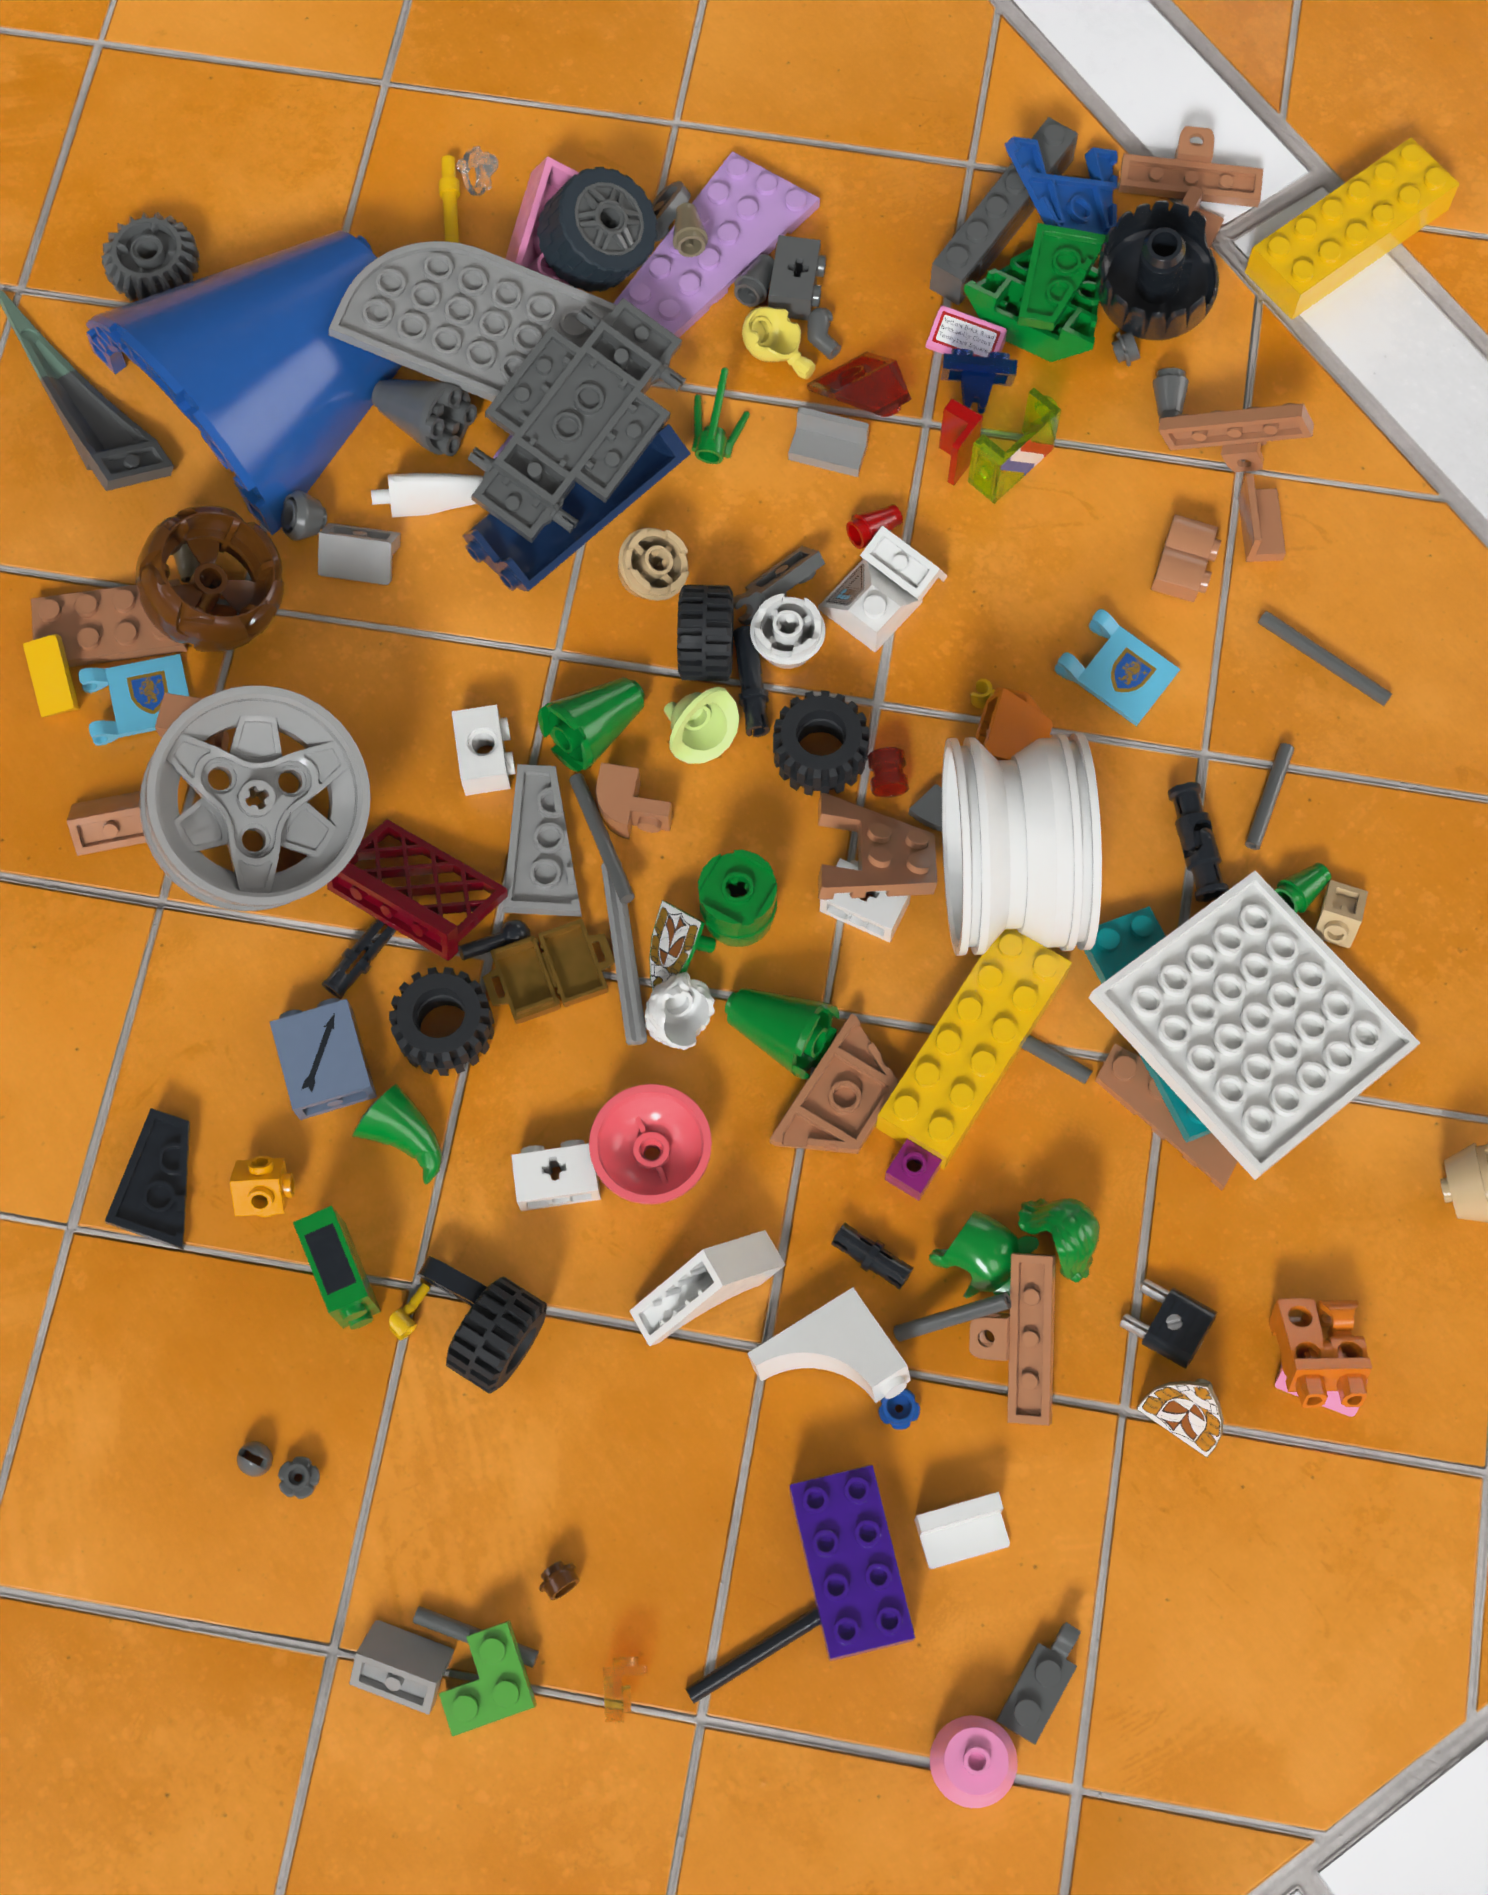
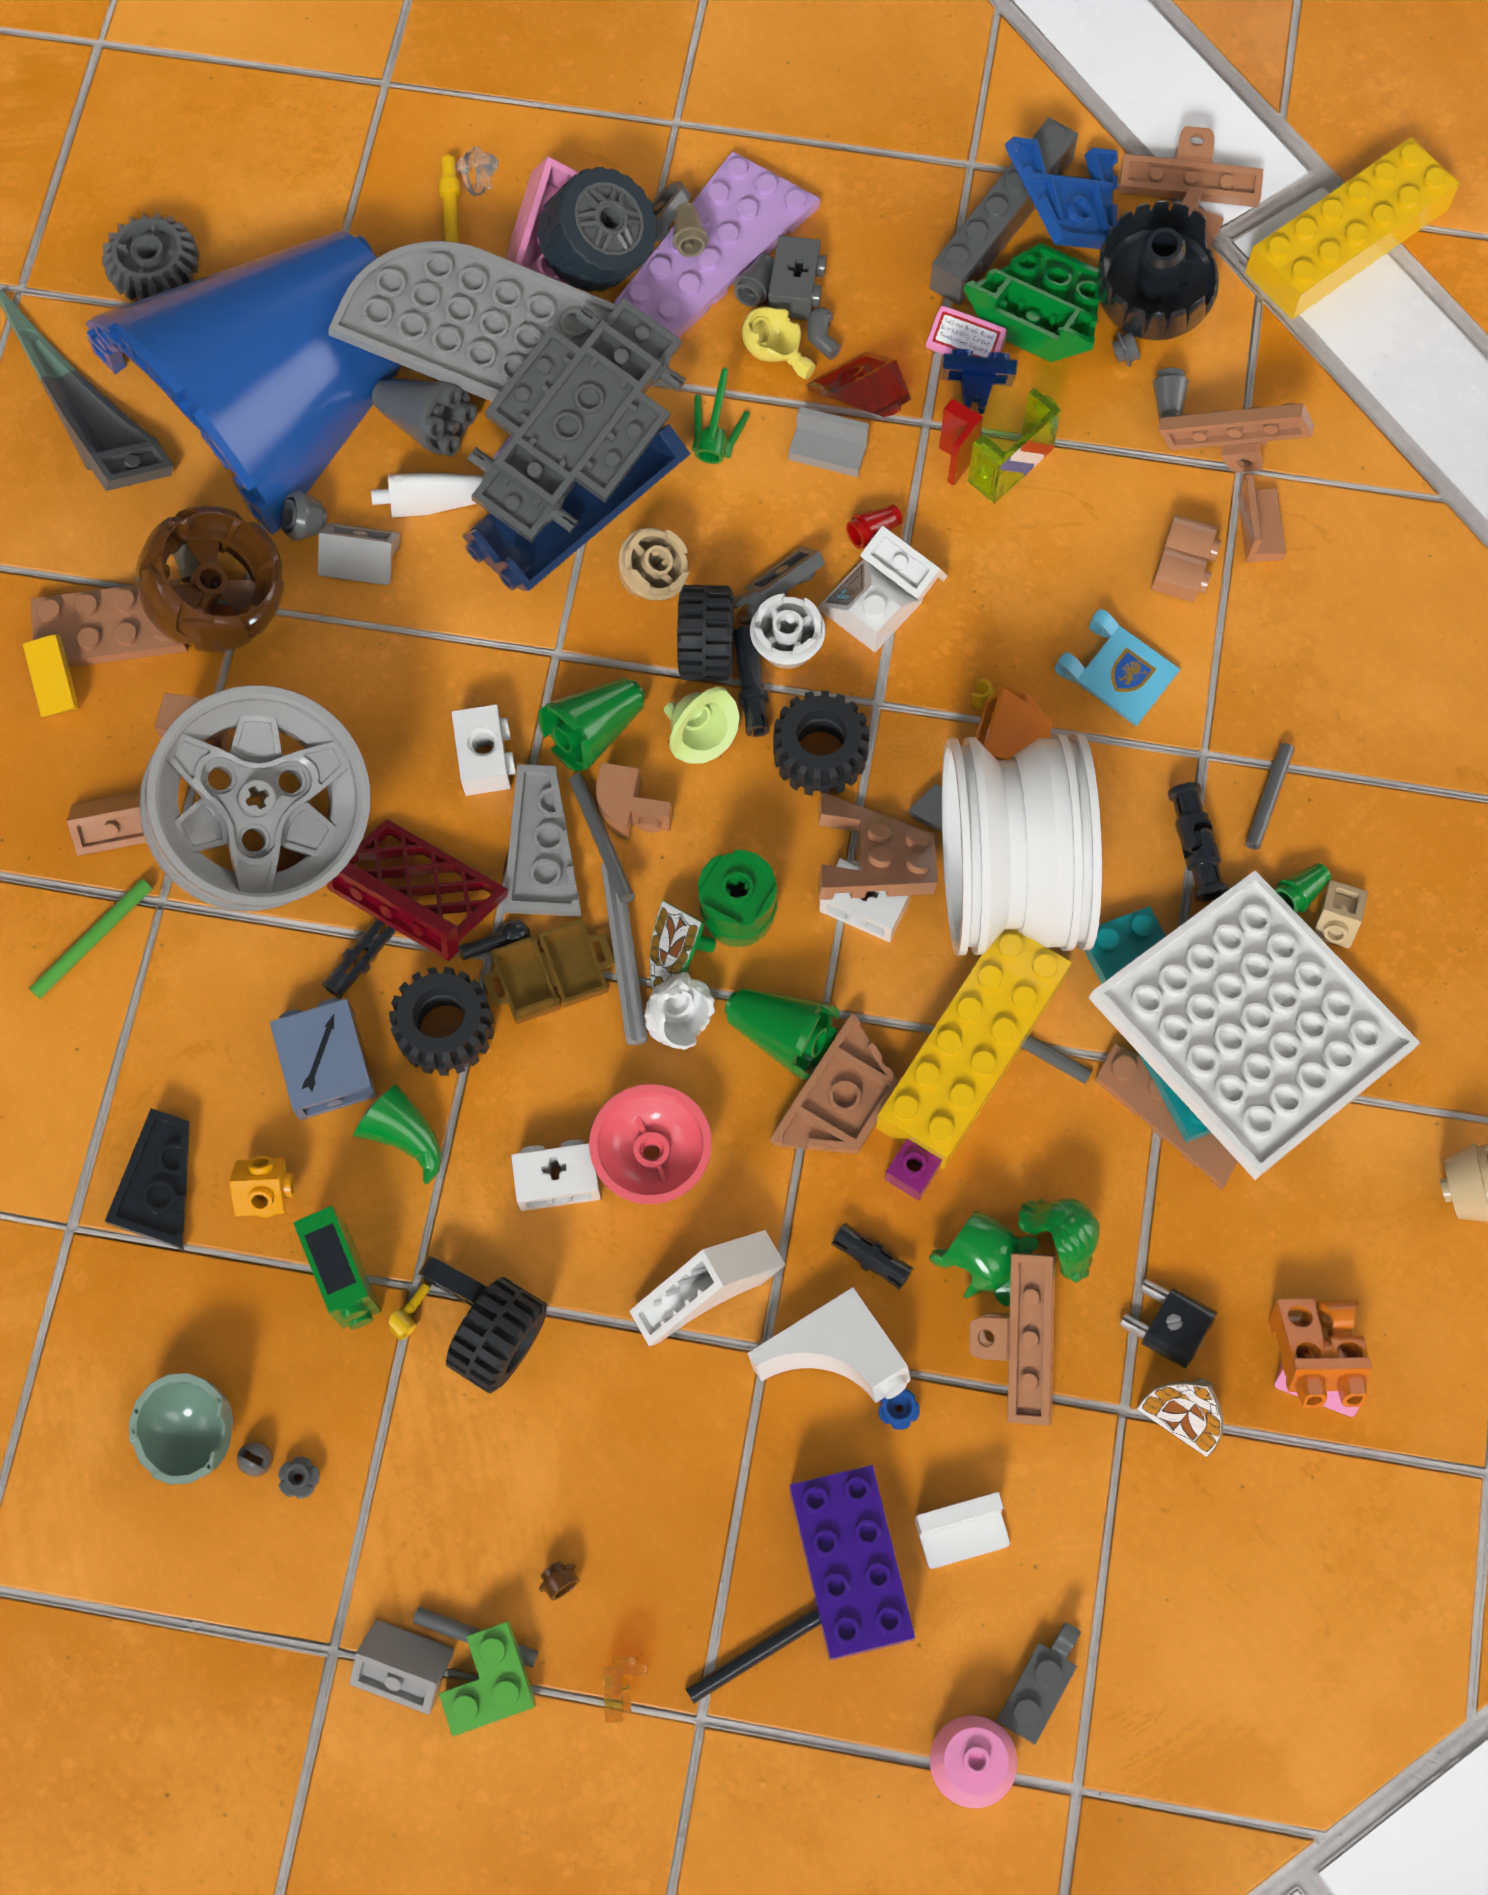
(90, 938): none -> bright green bar
(135, 694): medium azure flag -> none
(181, 1428): none -> sand green cylinder
(888, 771): clear red wheel -> none
(952, 1316): dark grey piece -> none
(1056, 272): green wing -> none
(1325, 658): dark grey bar -> none

